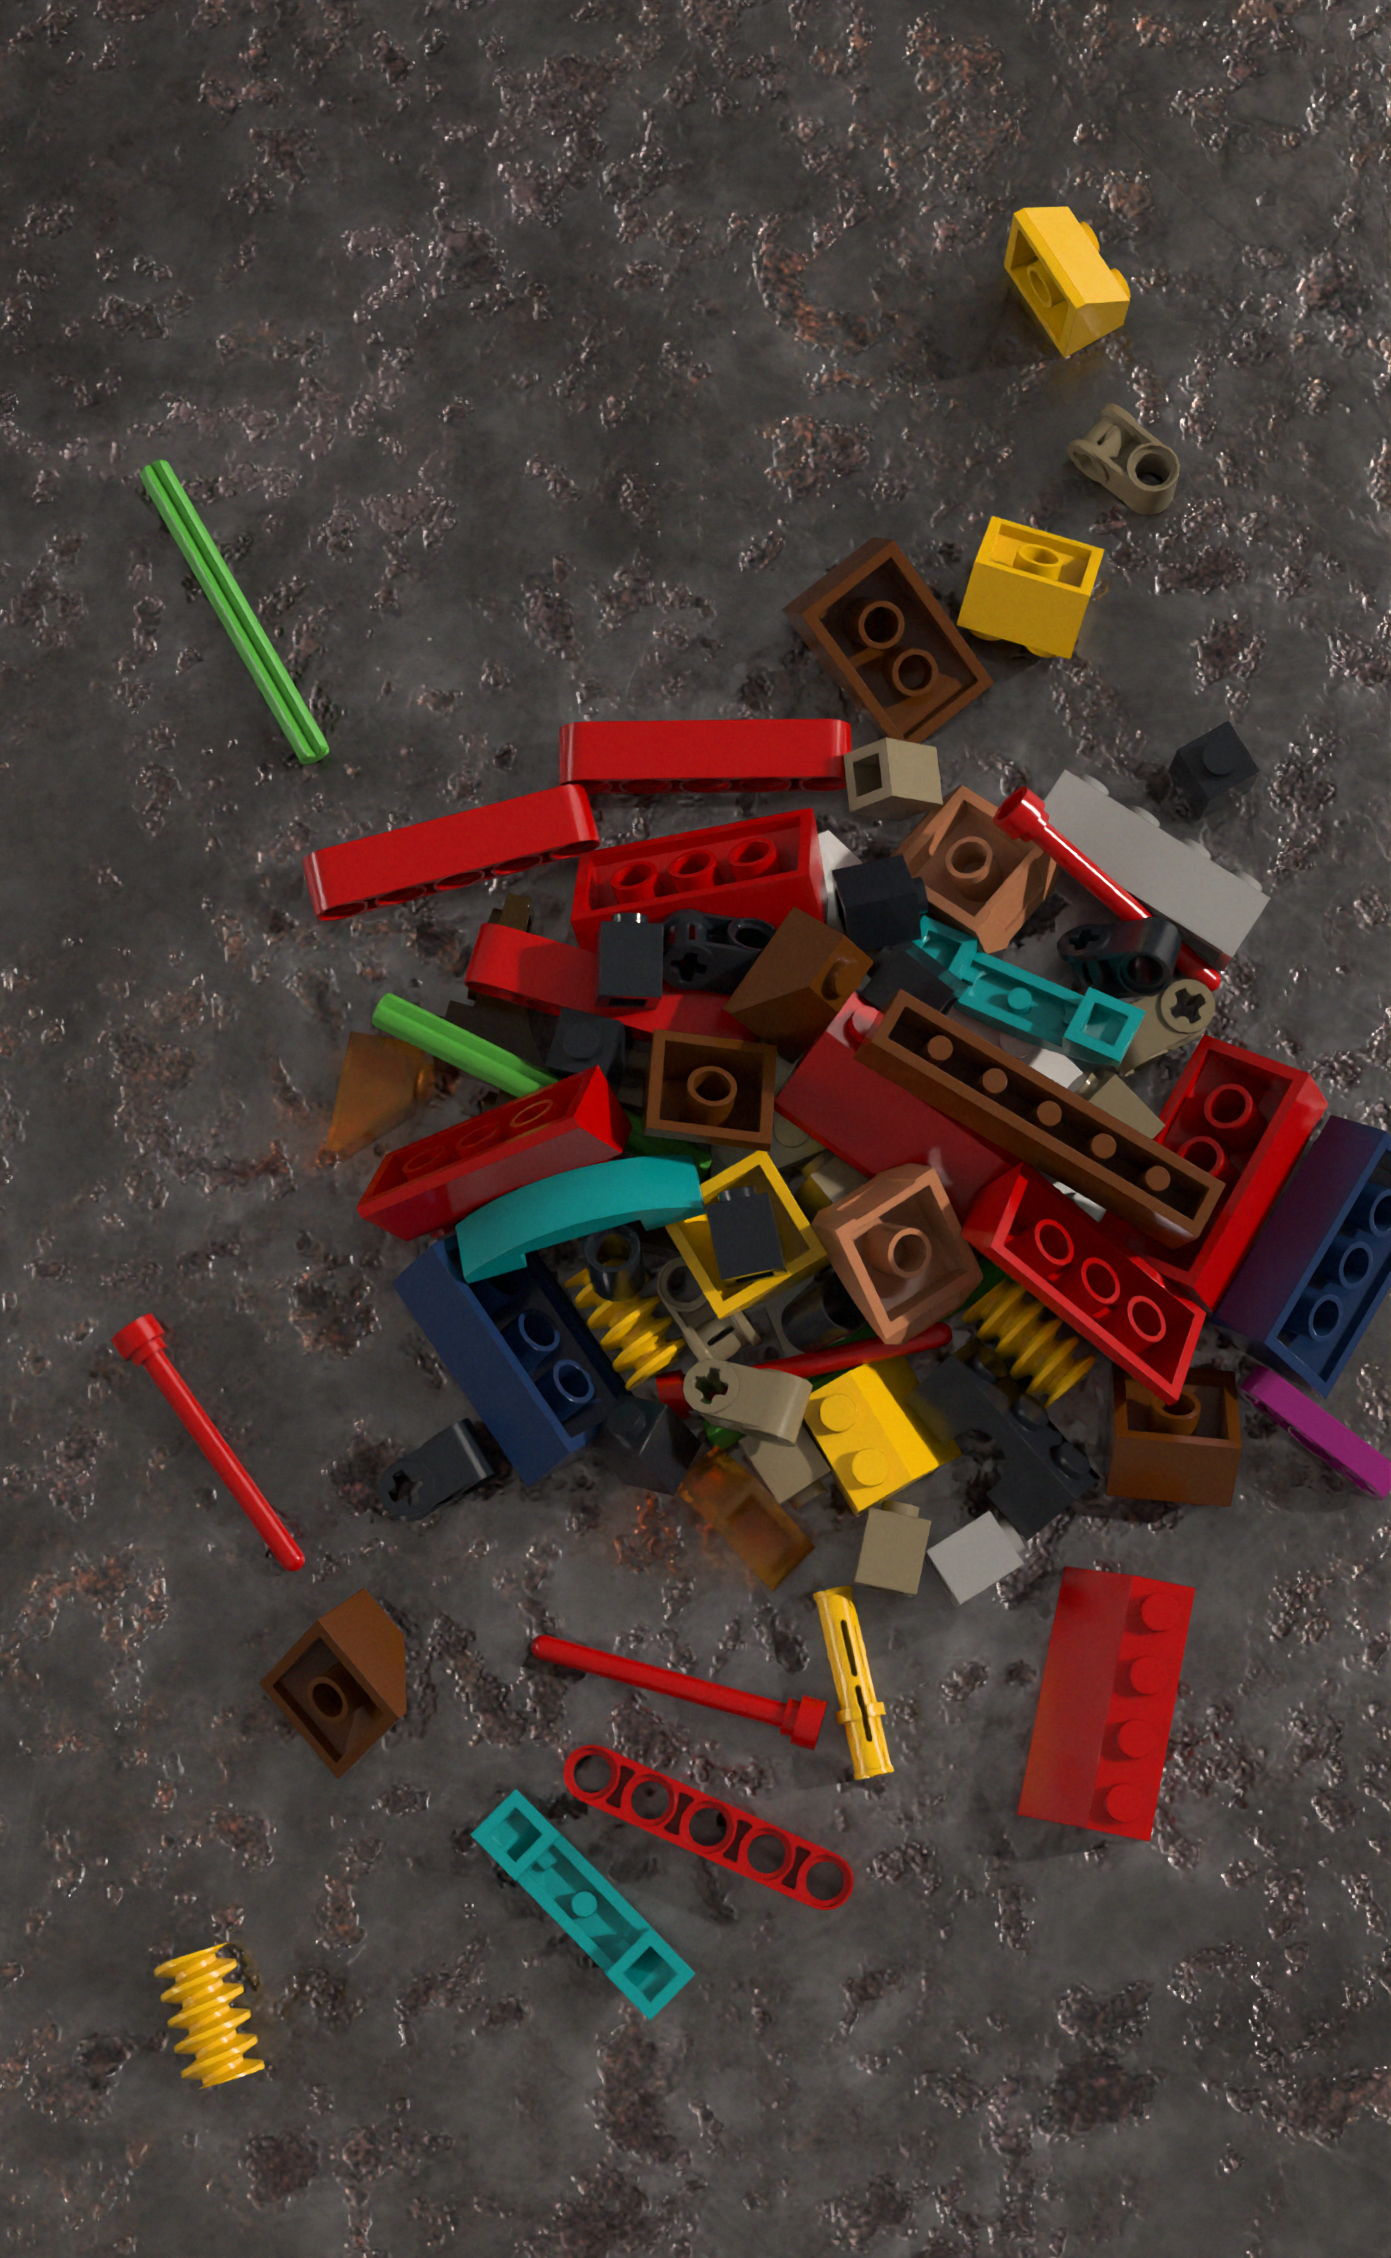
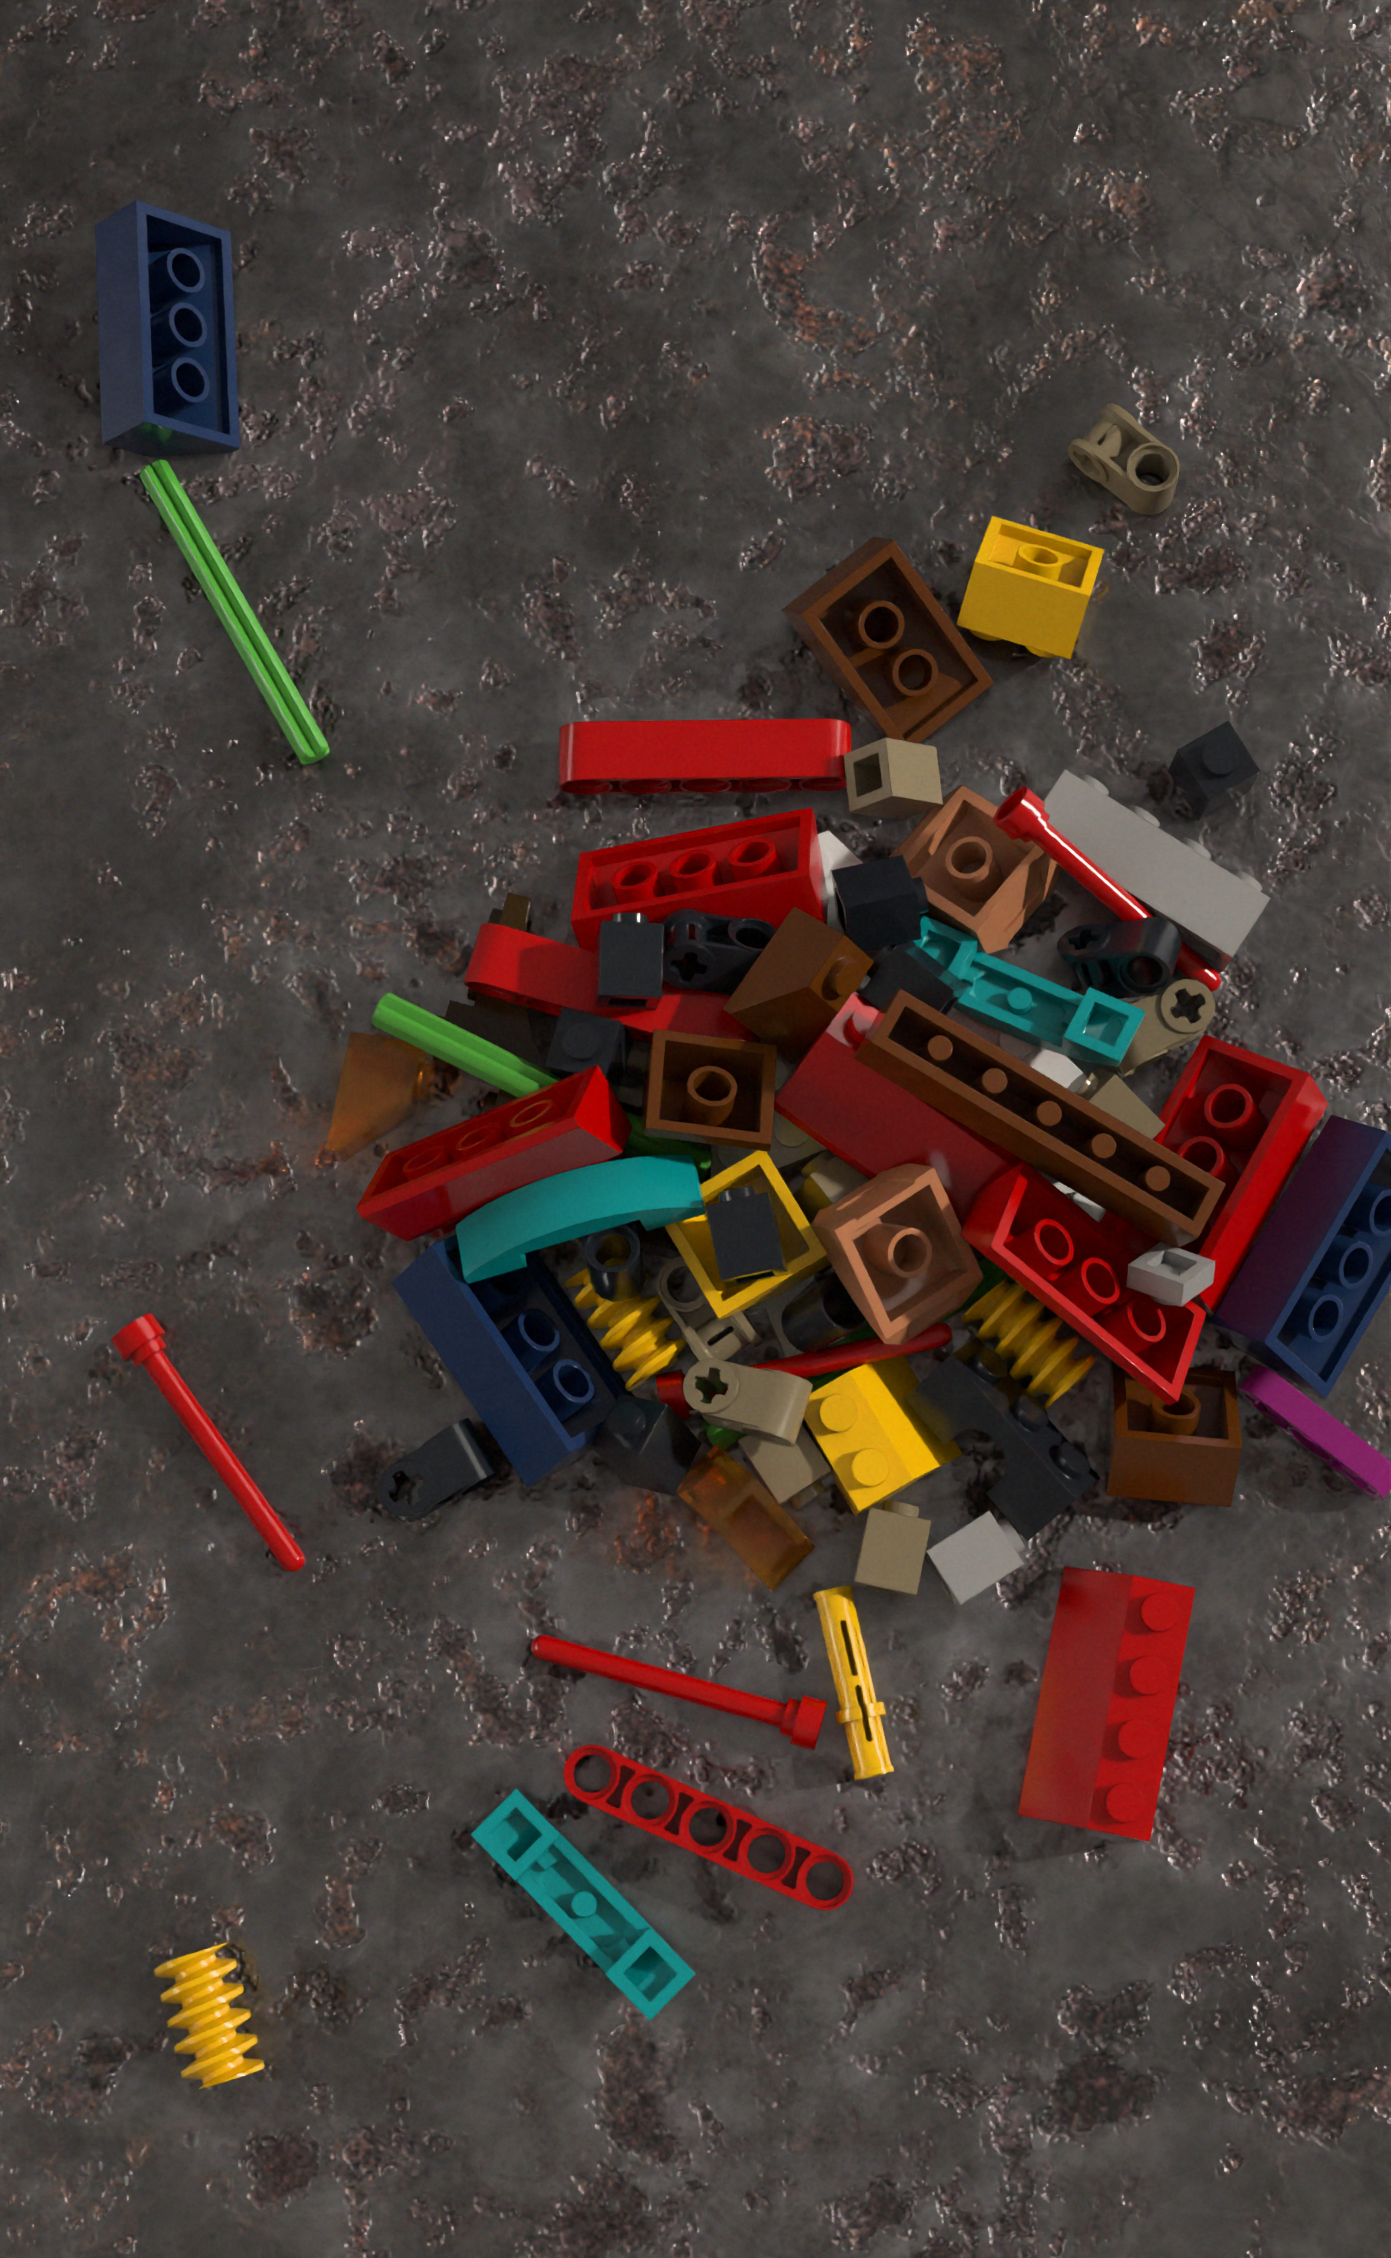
(166, 334): none -> dark blue slope
(343, 1681): reddish brown slope -> none
(450, 852): red beam -> none
(1065, 277): yellow slope -> none
(1170, 1274): none -> light grey plate

